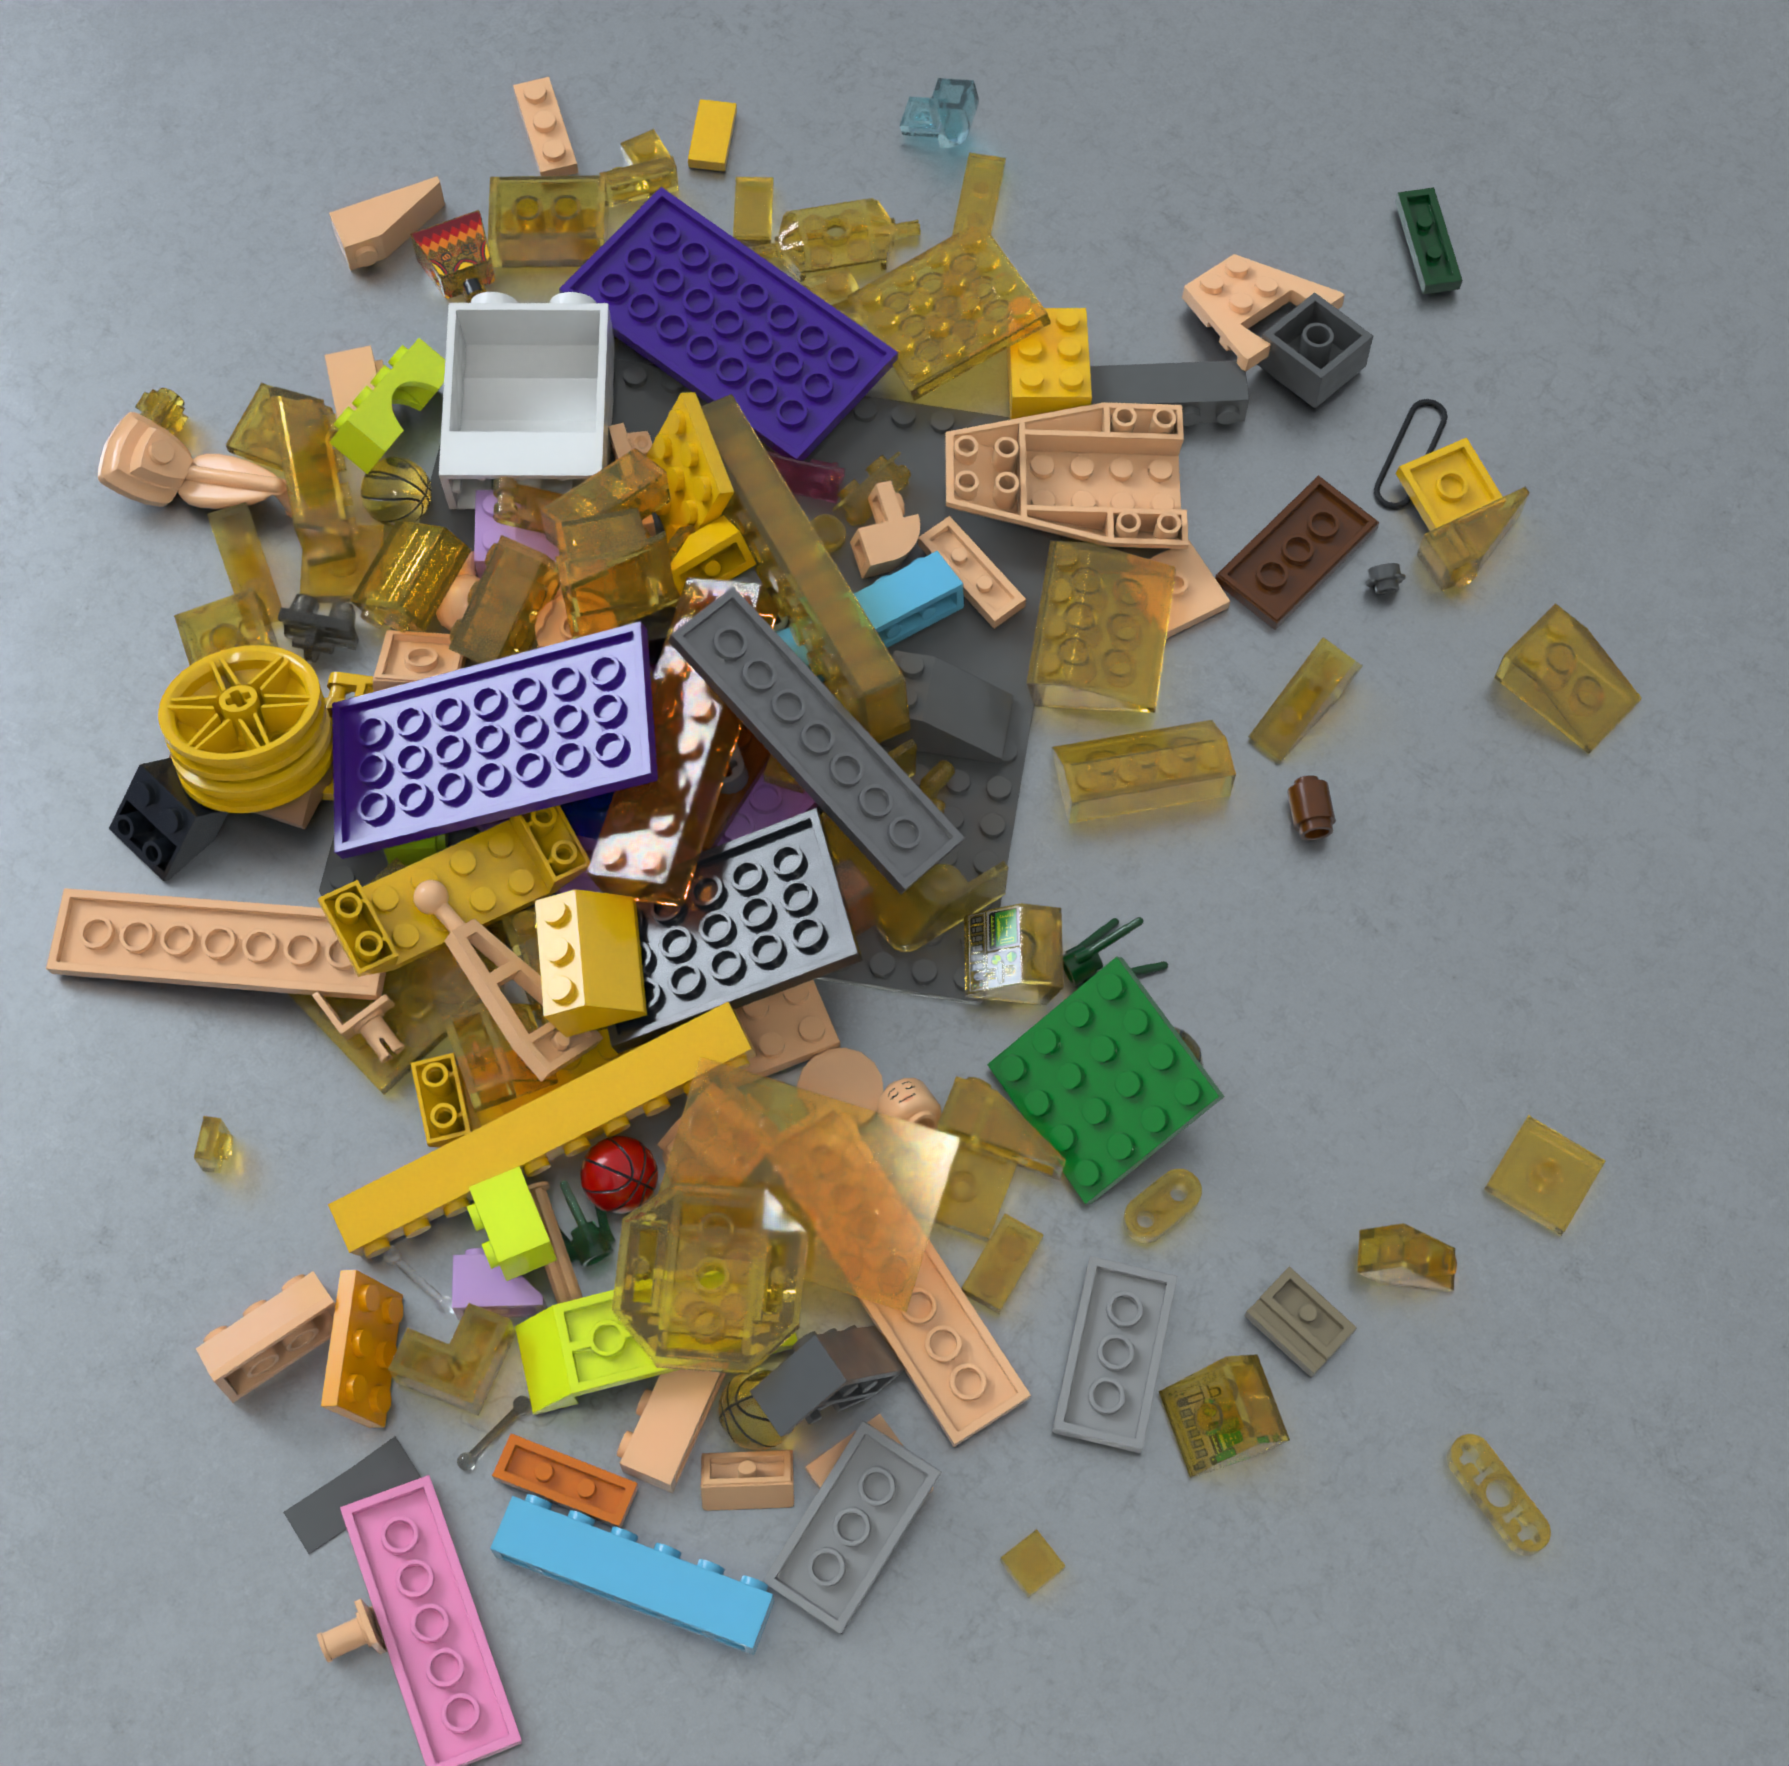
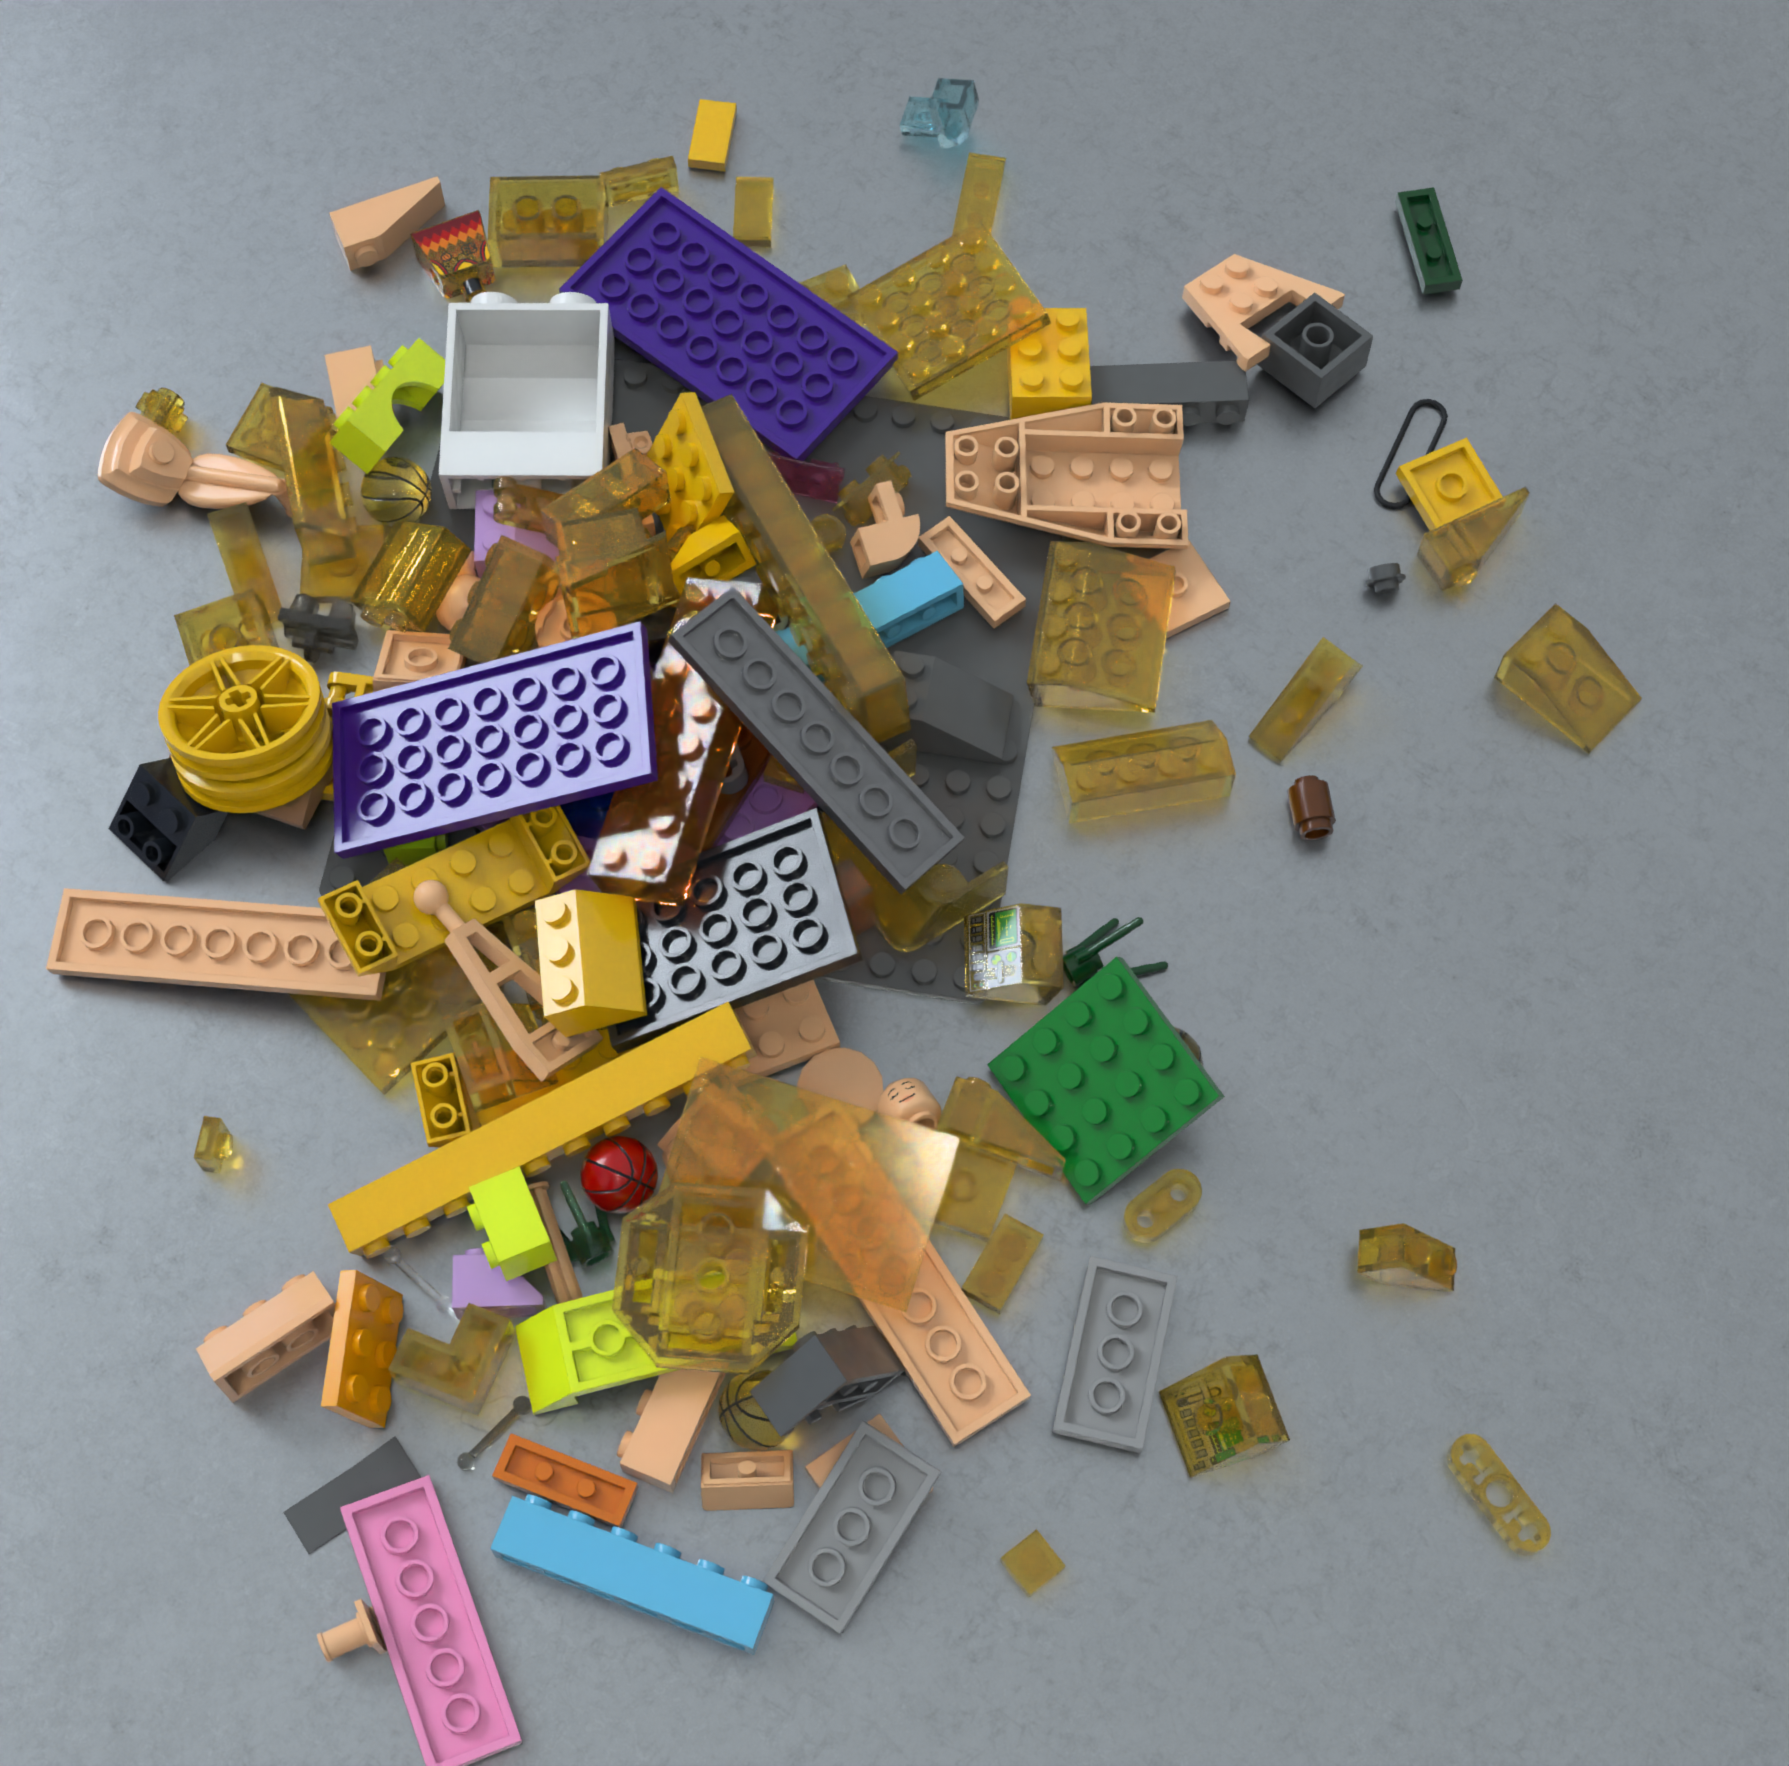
(369, 1024): light nougat bracket -> none
(545, 128): light nougat plate -> none
(643, 148): clear yellow plate -> none
(808, 248): clear yellow plate -> none
(935, 781): clear yellow arm -> none
(1296, 552): reddish brown tile -> none
(1300, 1321): dark tan plate -> none
(1545, 1175): clear yellow plate -> none

